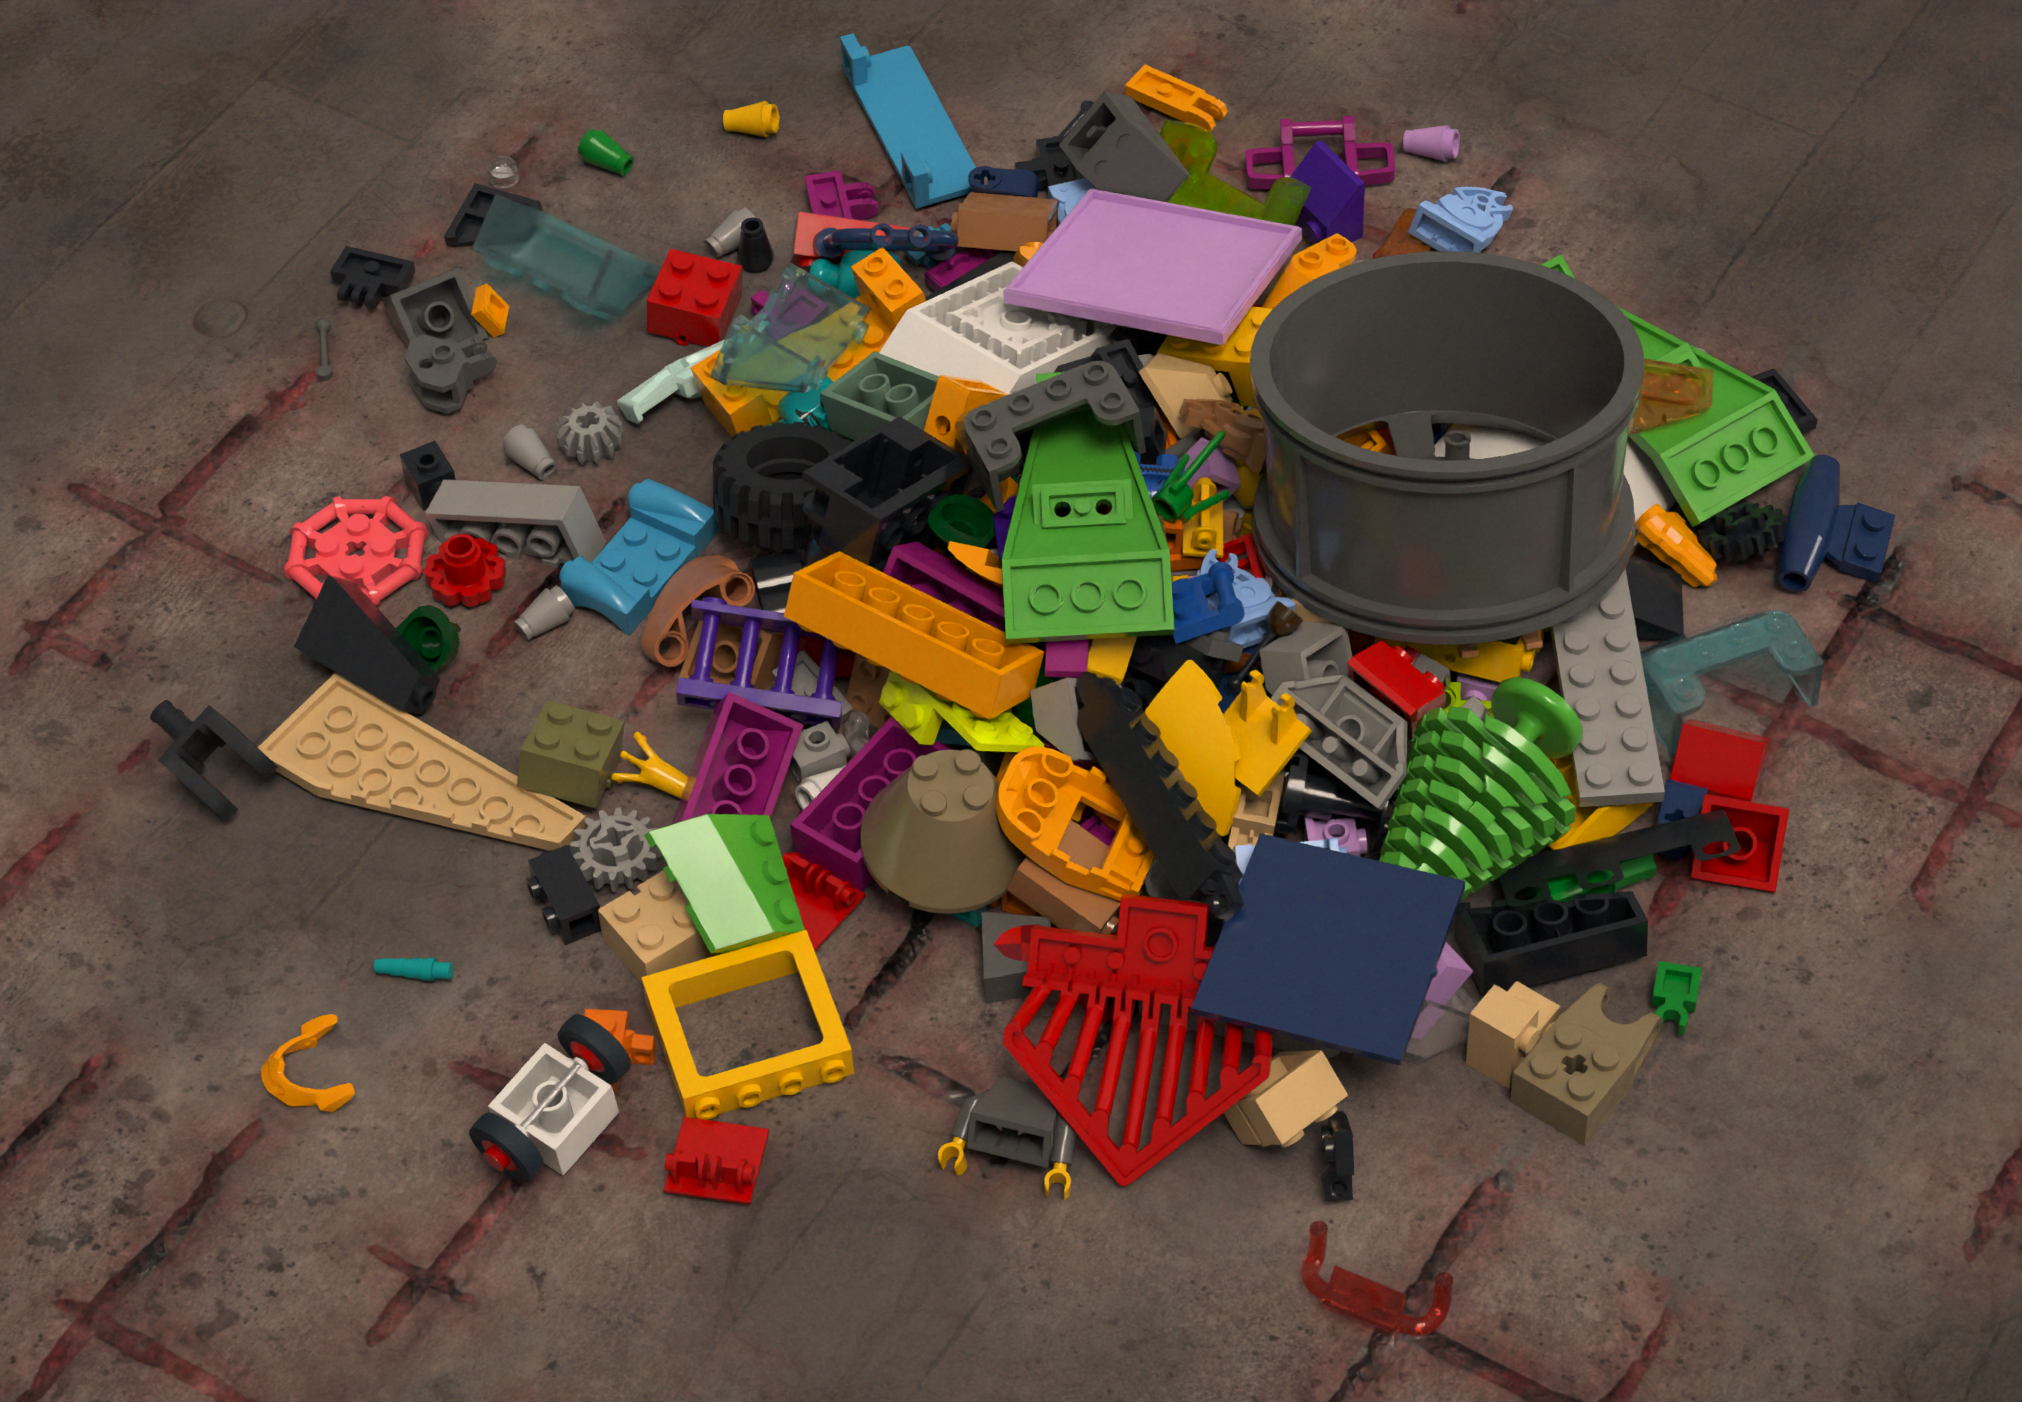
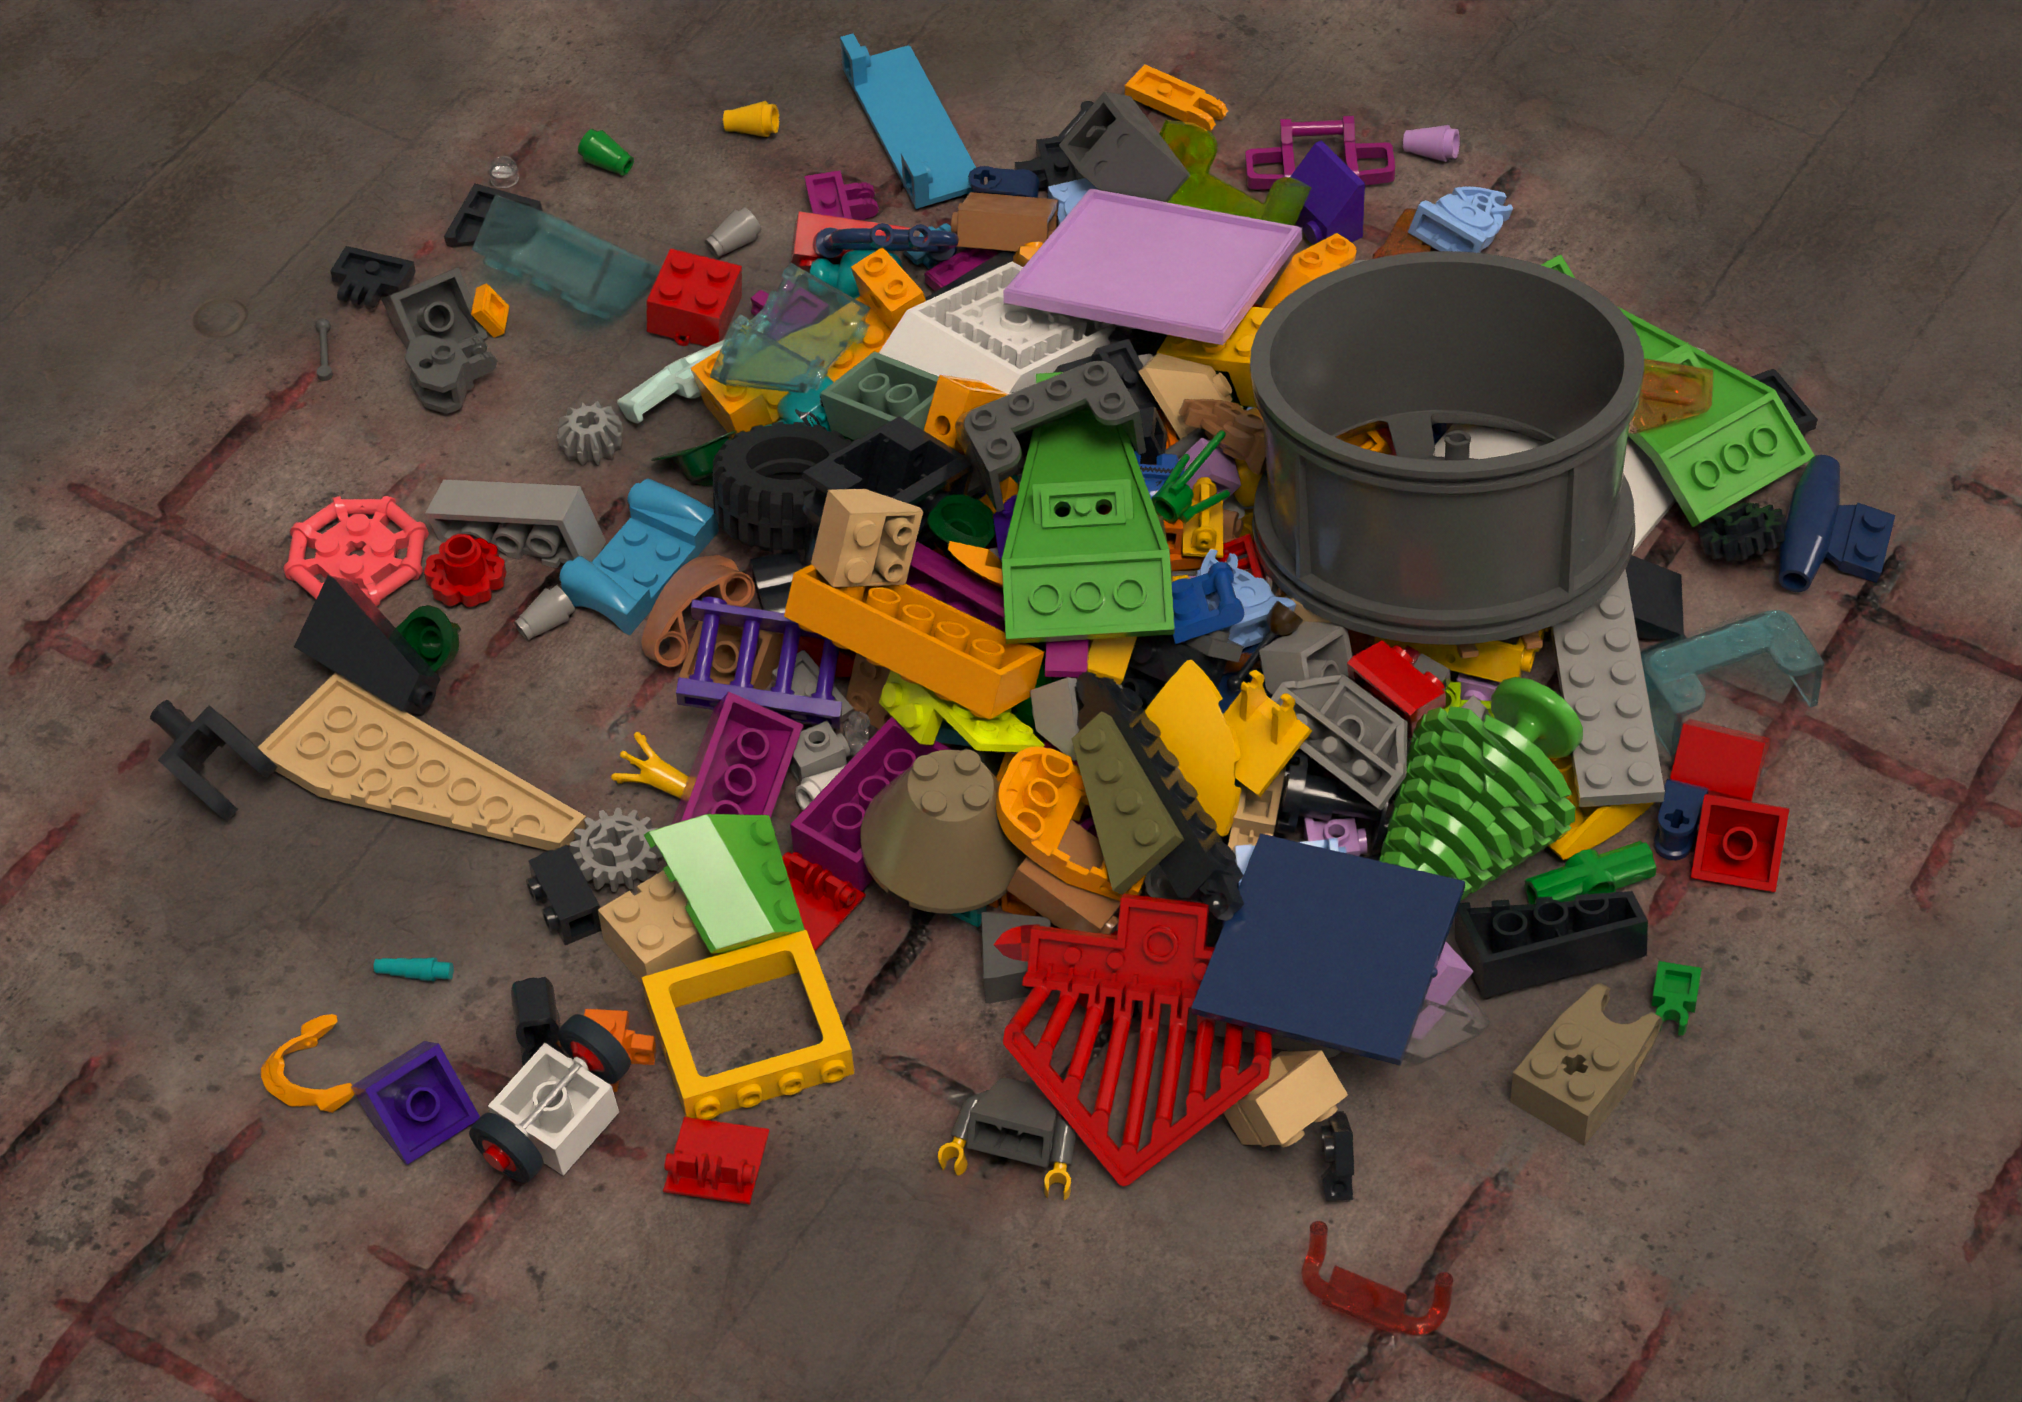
(416, 1101): none -> dark purple slope
(425, 478): black brick -> none
(528, 451): light grey cone -> none
(535, 1016): none -> black brick
(570, 754): olive brick -> none
(698, 461): none -> dark green piece
(754, 246): black cone -> none
(865, 539): none -> tan slope
(1125, 807): none -> olive wing
(1507, 1029): tan brick -> none
(1609, 851): black piece -> none
(1676, 545): light orange rock -> none

